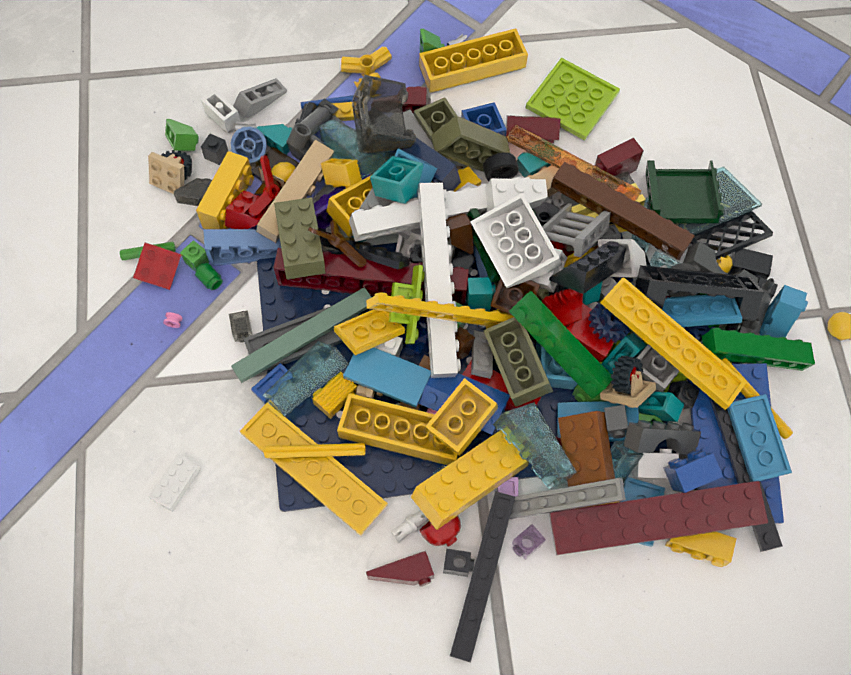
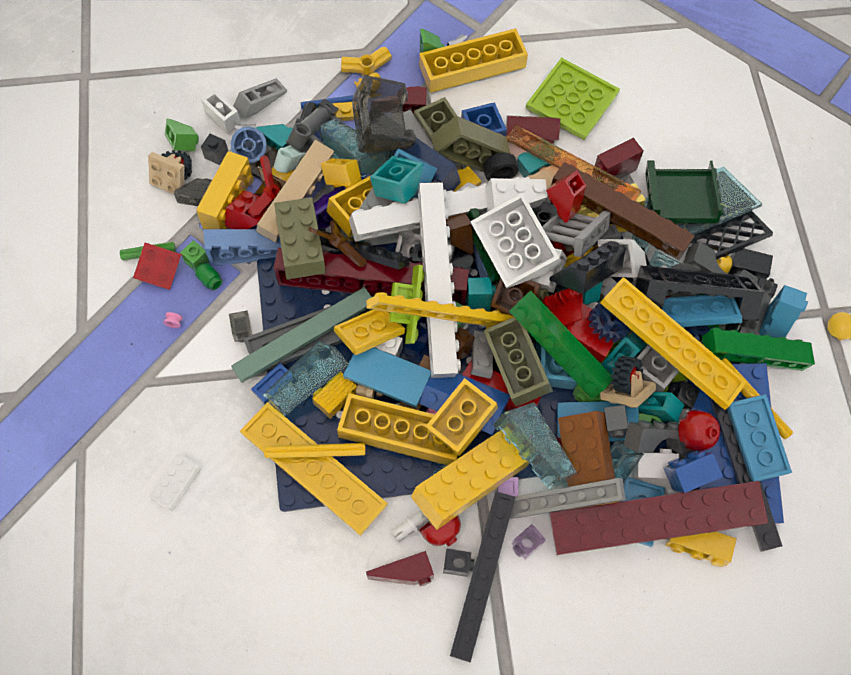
(287, 159): none -> light aqua piece
(567, 195): none -> red slope
(699, 430): none -> red cylinder

